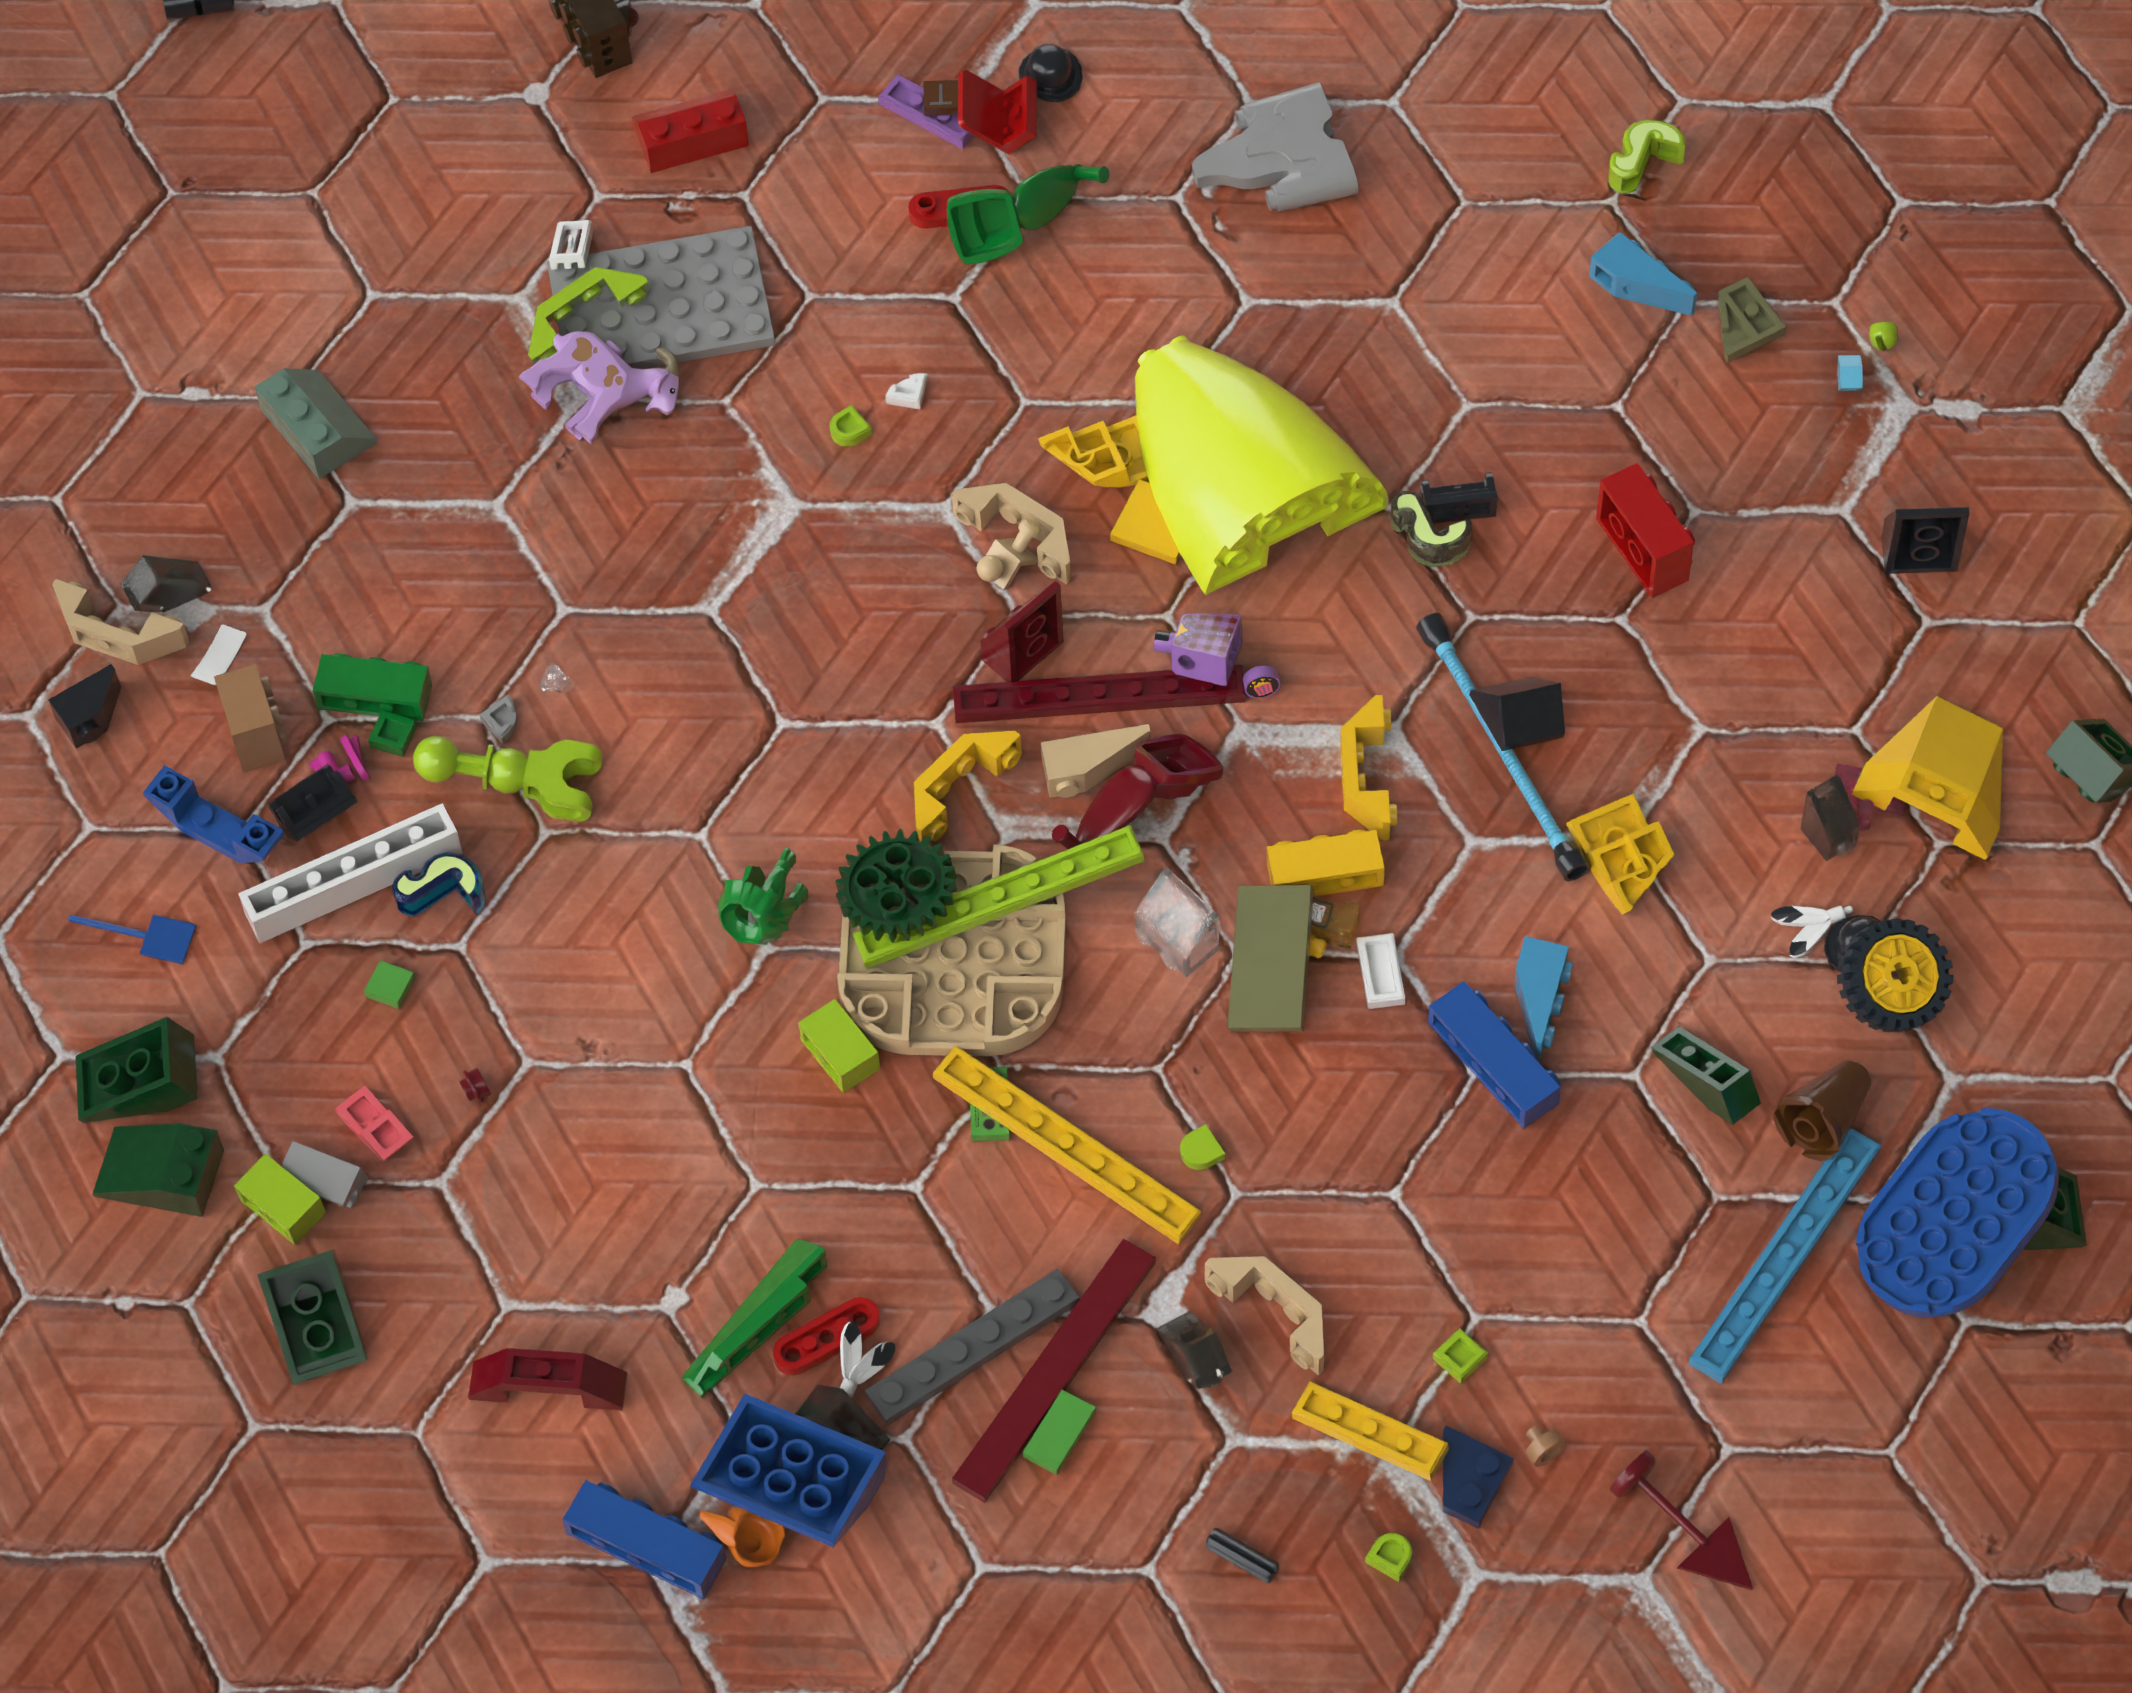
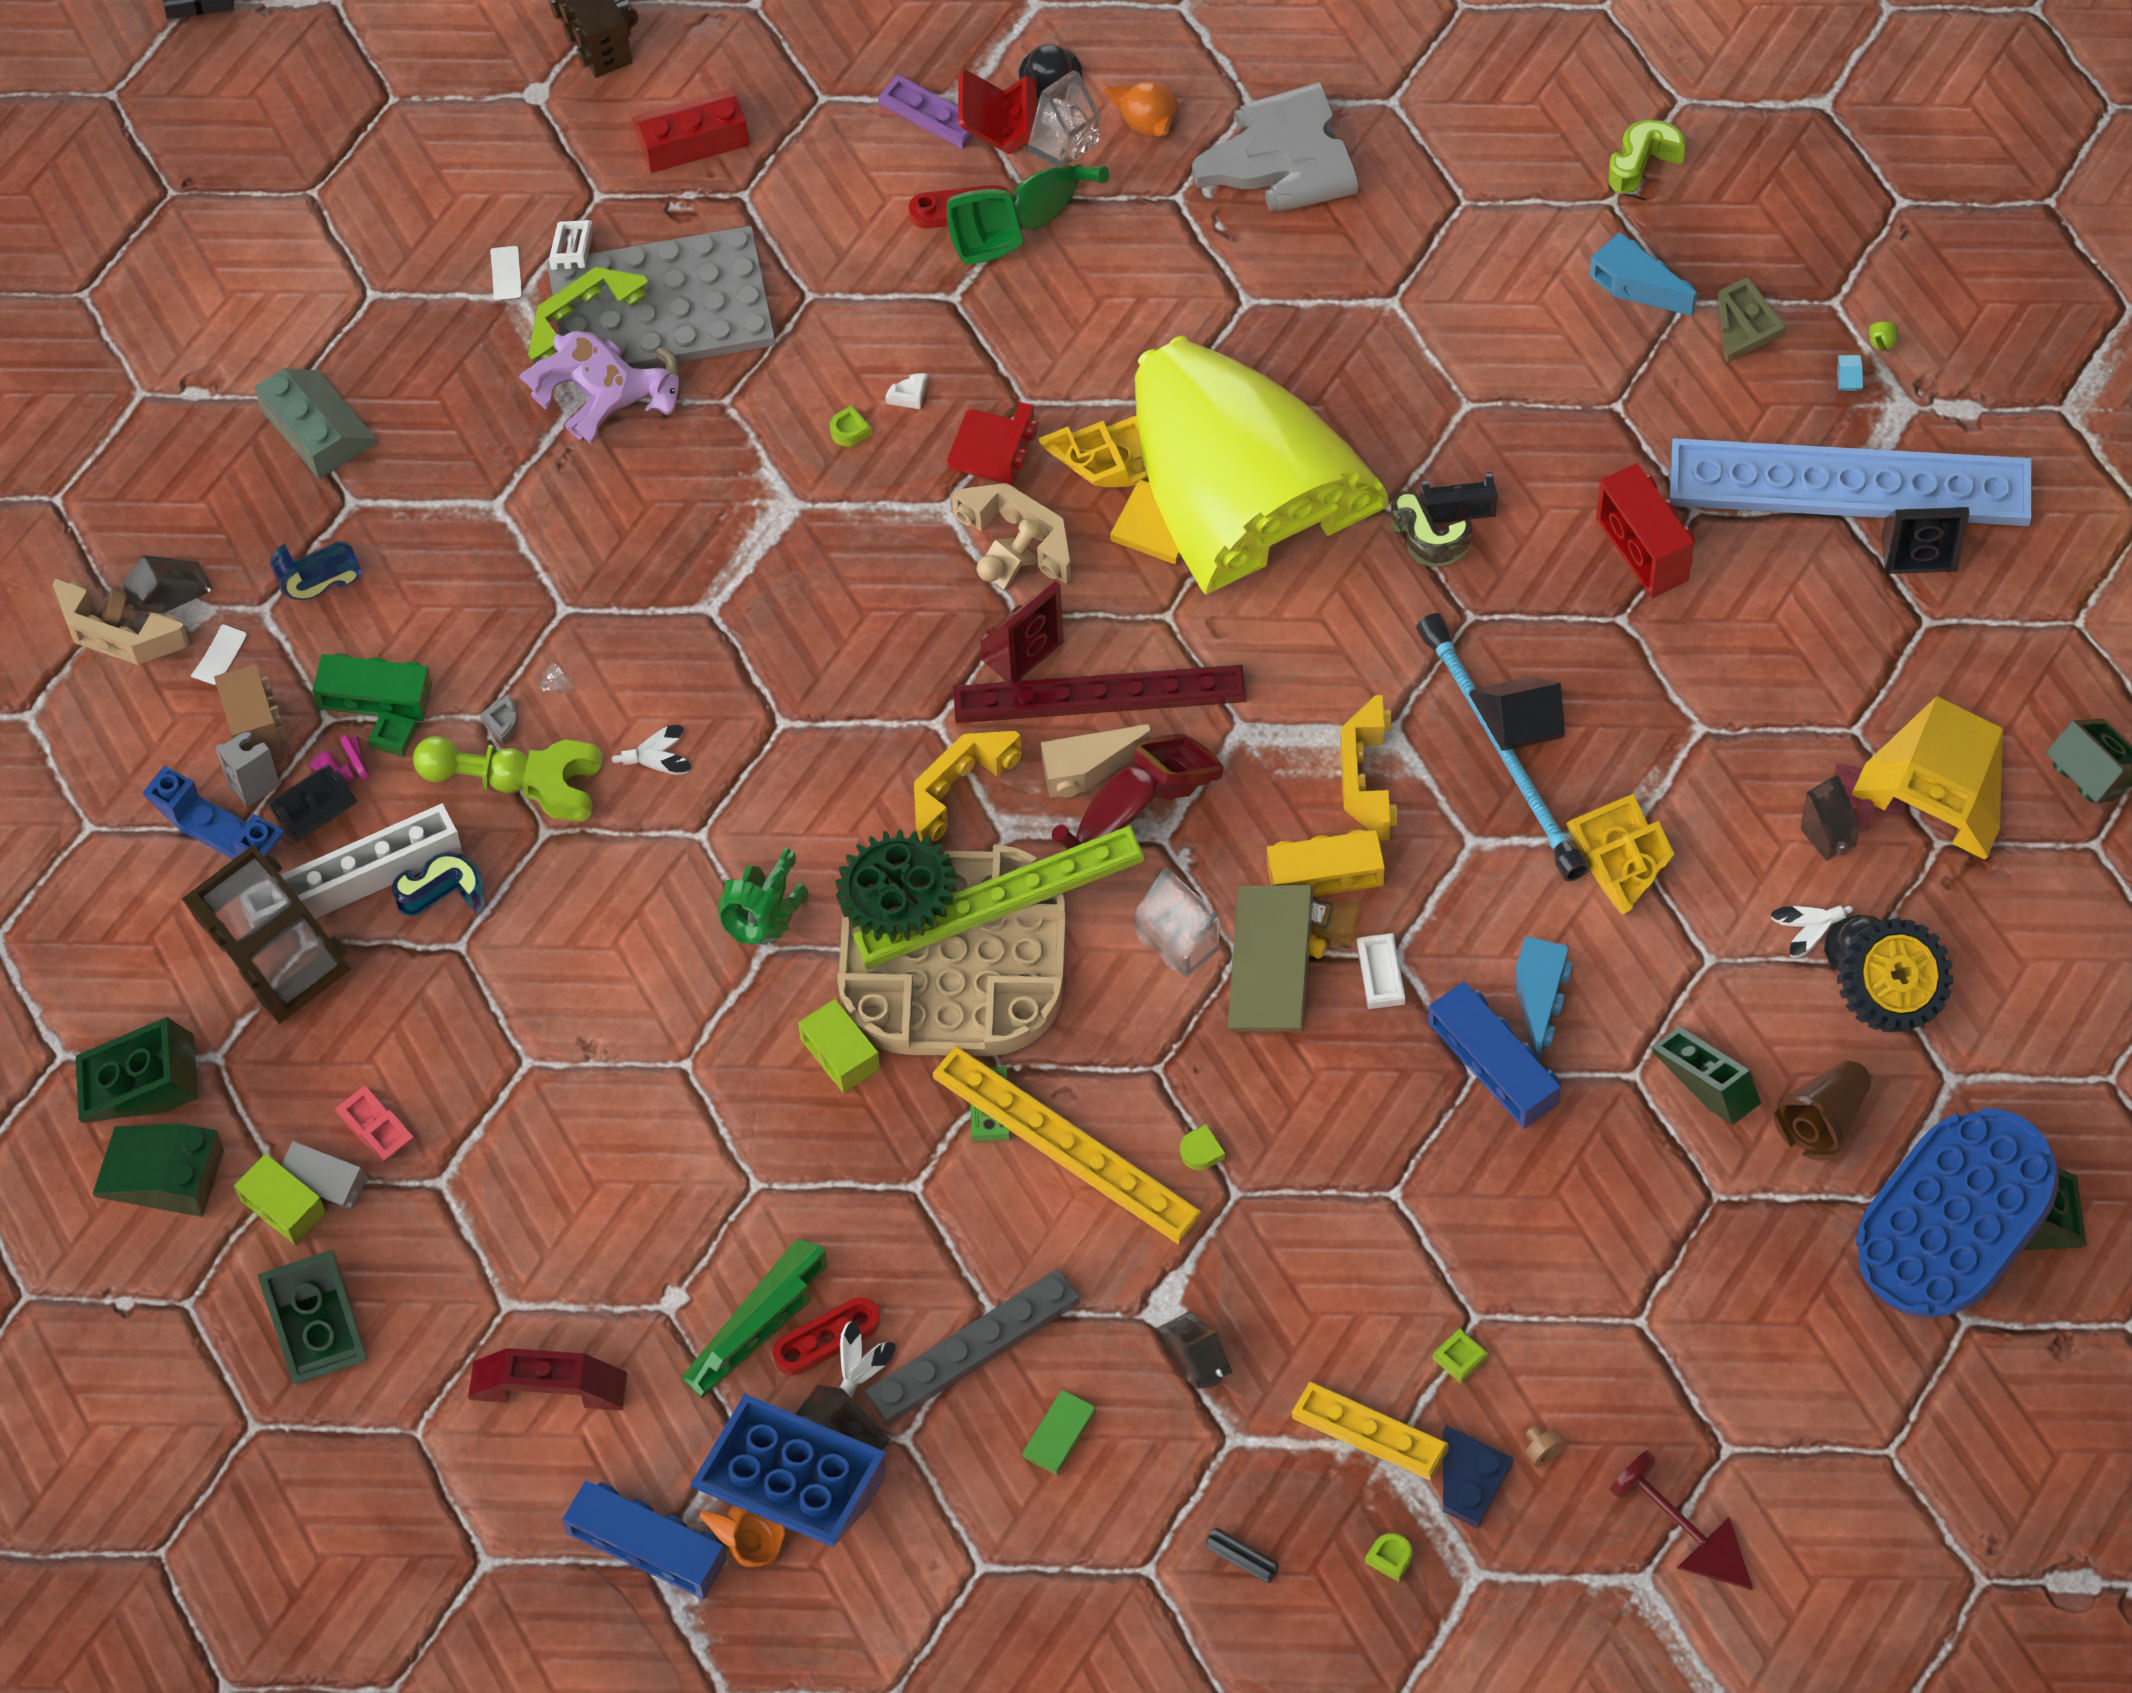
(87, 706): black slope -> none
(116, 609): none -> medium nougat tile
(164, 939): blue piece -> none
(249, 772): none -> light grey hinge
(270, 930): none -> window
(314, 572): none -> animal
(389, 984): bright green tile -> none
(474, 1085): dark red plate -> none
(506, 272): none -> white sticker
(653, 754): none -> white piece
(941, 97): reddish brown tile -> none
(993, 444): none -> red bracket
(1053, 1370): dark red tile -> none
(1064, 122): none -> clear slope
(1145, 106): none -> orange piece
(1203, 646): medium lavender torso -> none
(1236, 1274): tan slope -> none
(1261, 681): tile -> none
(1783, 1257): dark azure tile -> none
(1847, 480): none -> light blue plate

